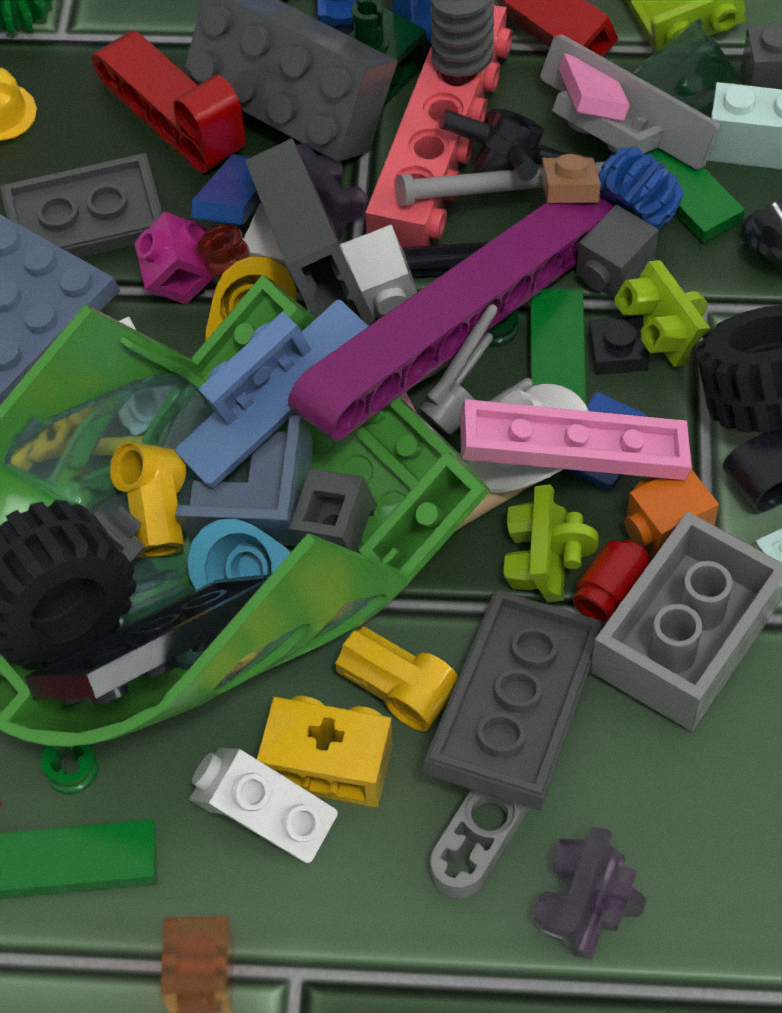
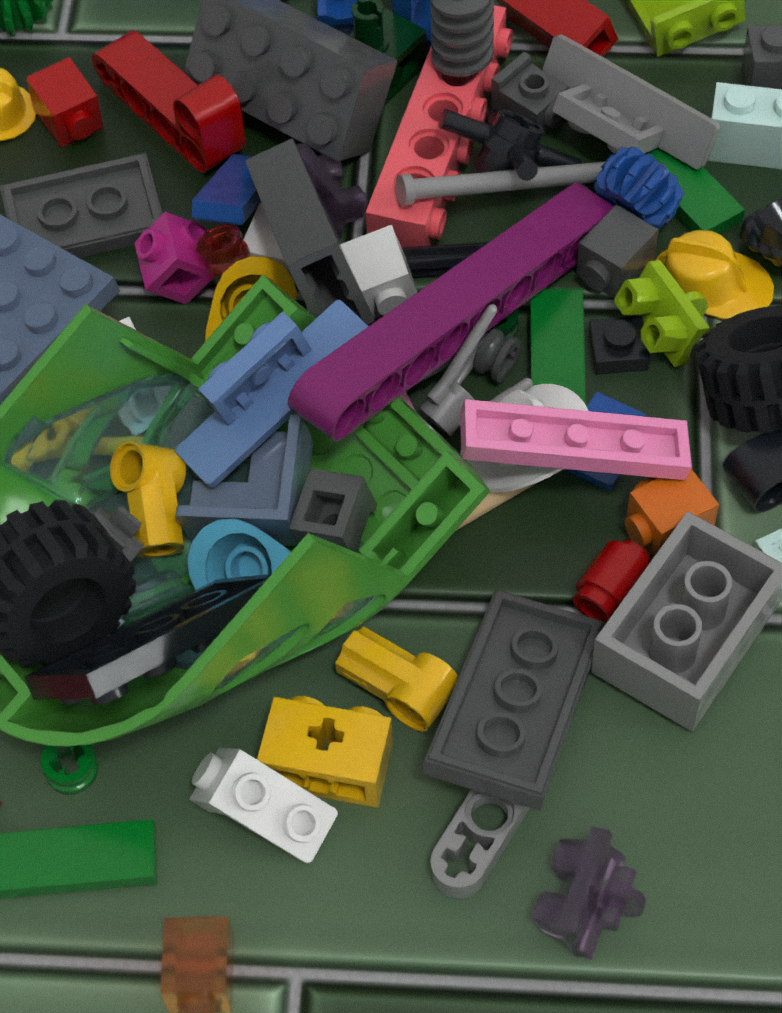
(65, 102): none -> red brick
(497, 355): none -> dark grey bush
(528, 92): none -> dark grey brick
(556, 543): lime hips -> none
(570, 179): medium nougat plate -> none
(593, 90): bright pink tile -> none
(688, 67): clear green plate -> none
(725, 278): none -> yellow piece

